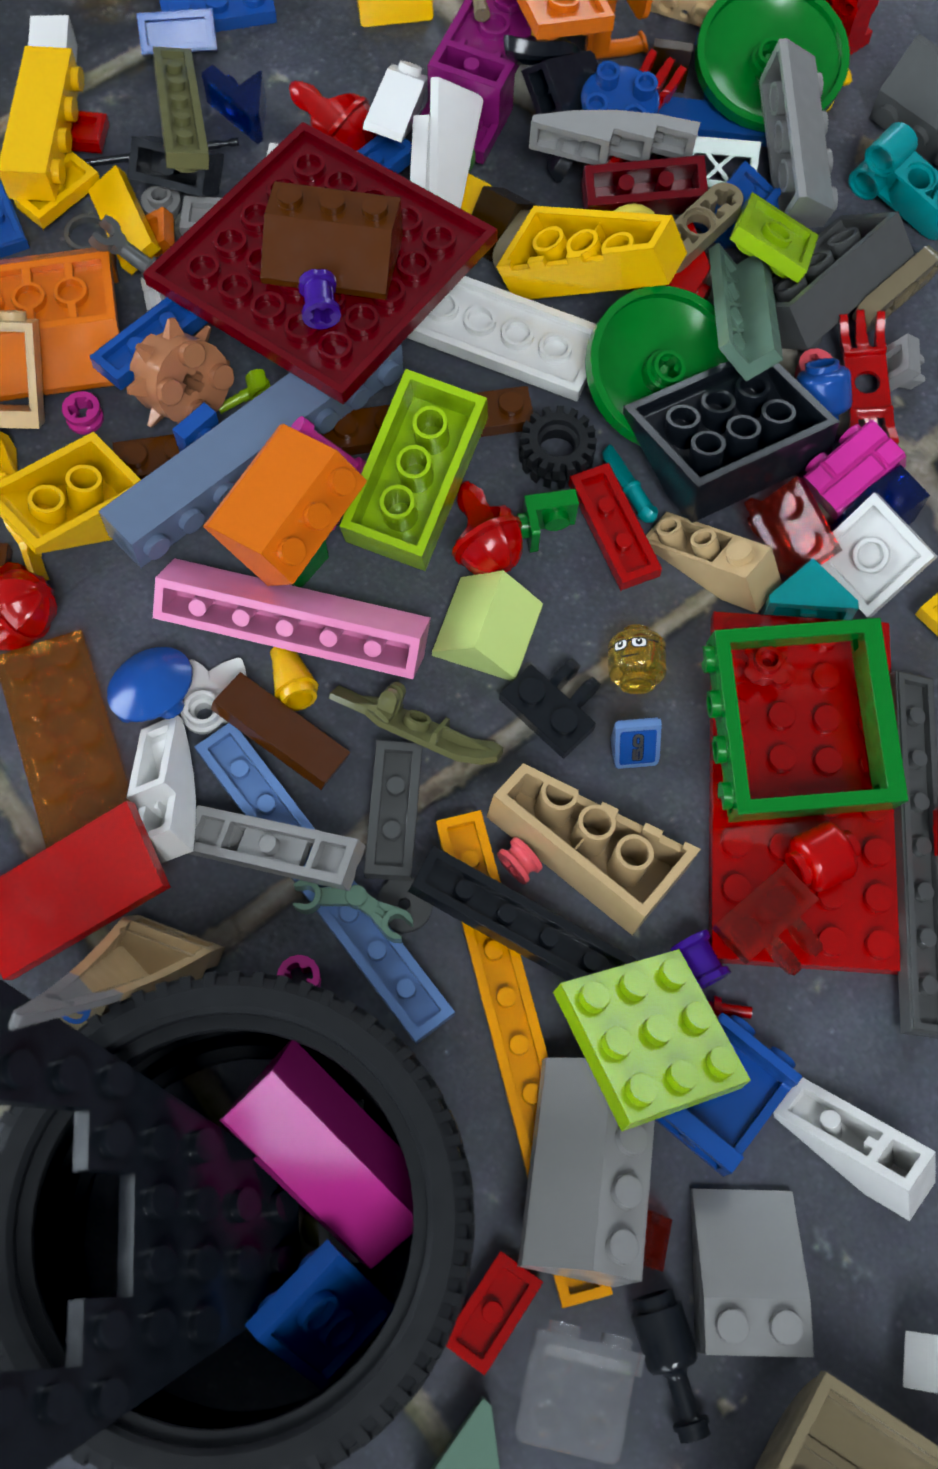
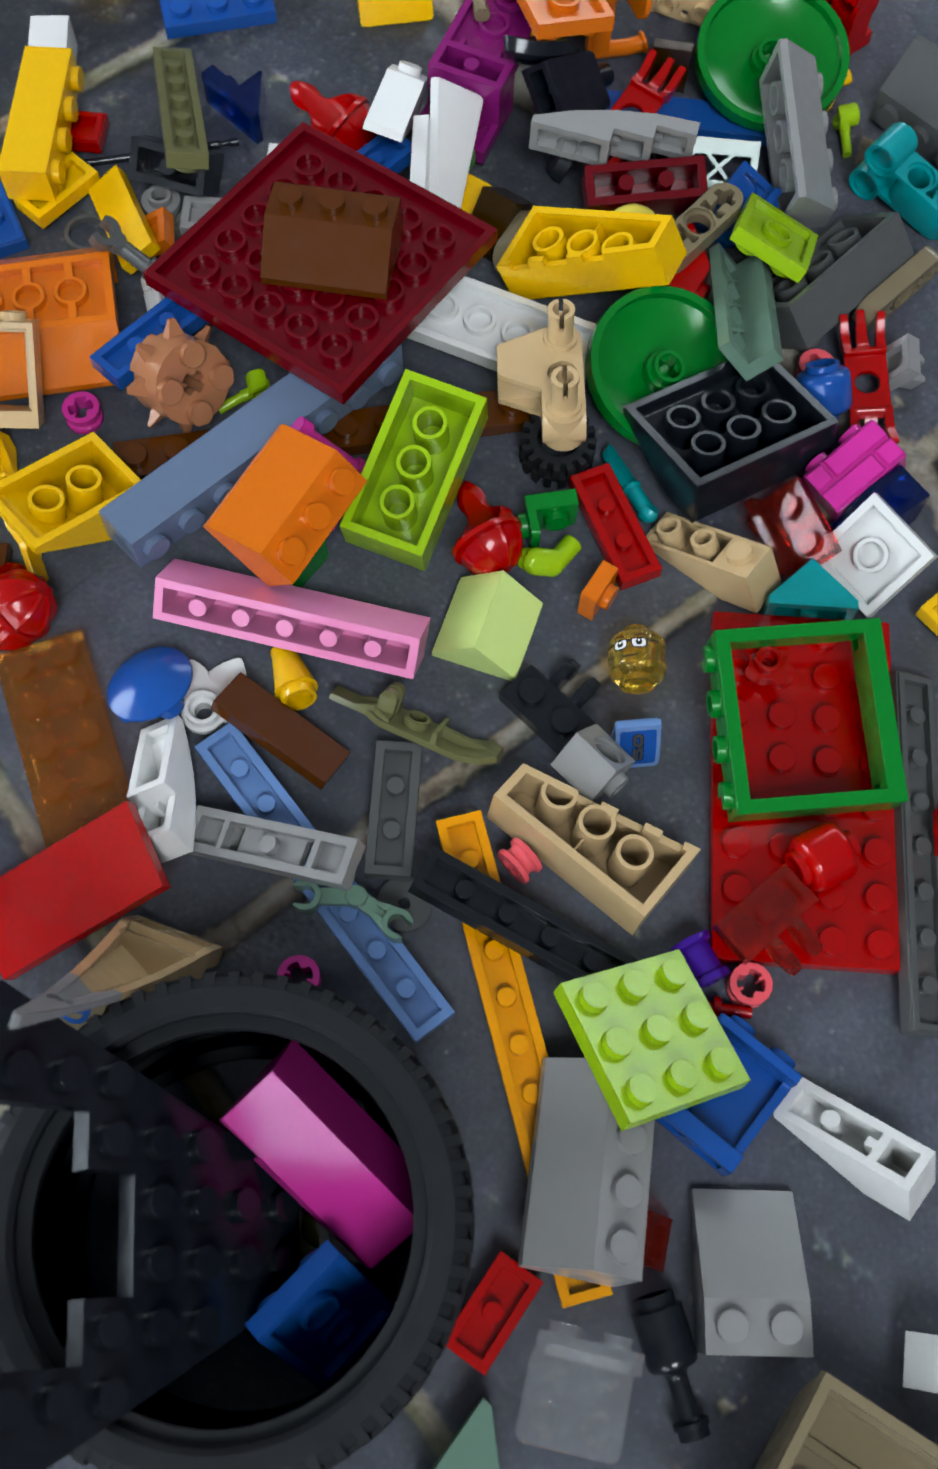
(177, 29): tile -> none
(195, 426): blue plate -> none
(318, 291): dark purple bush -> none
(546, 378): none -> tan piece
(547, 561): none -> lime arm
(594, 763): none -> light grey brick
(599, 591): none -> orange plate
(620, 89): blue dish -> none
(739, 973): none -> coral bush
(847, 117): none -> lime hand

